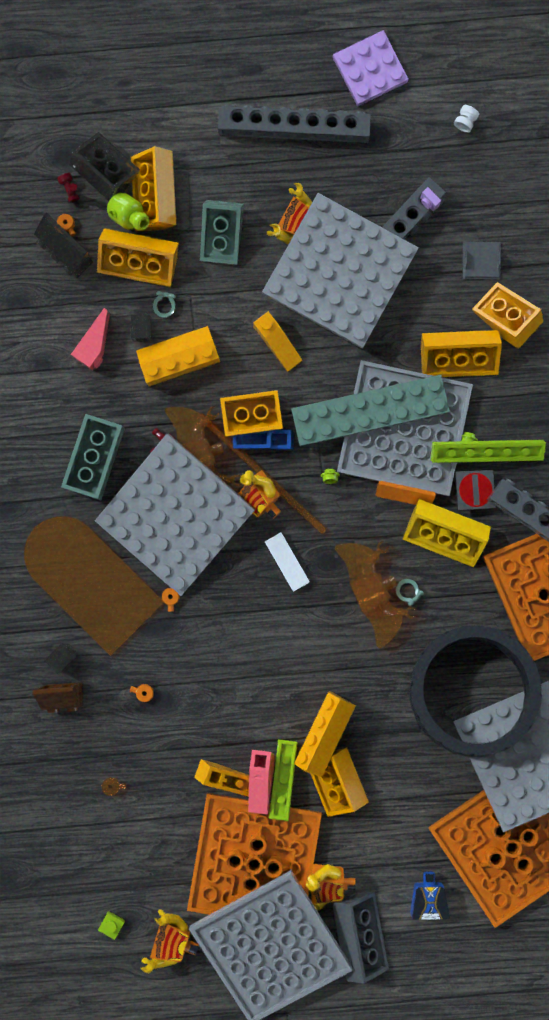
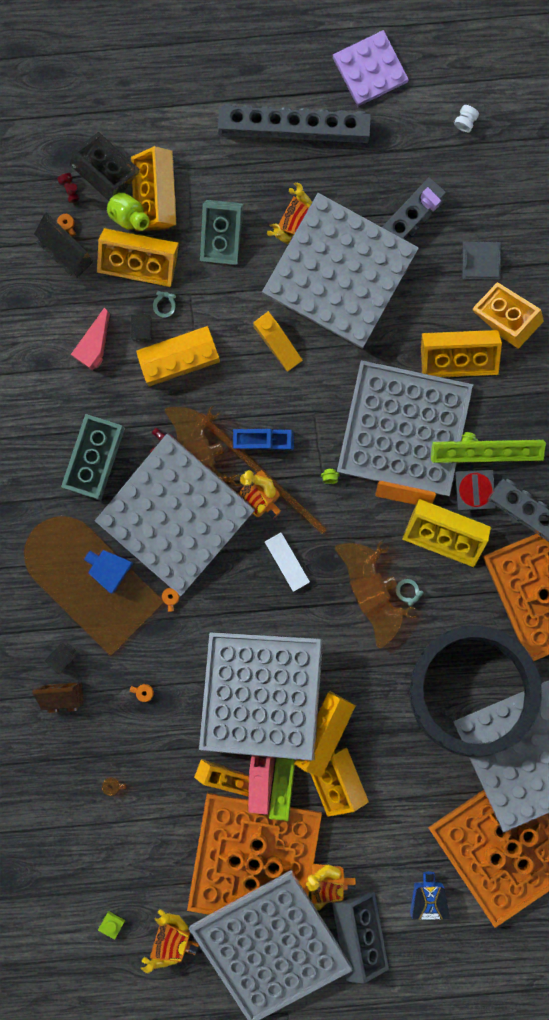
(108, 569): none -> blue torso
(251, 413): light orange slope -> none
(261, 695): none -> light grey plate
(370, 410): sand green plate -> none

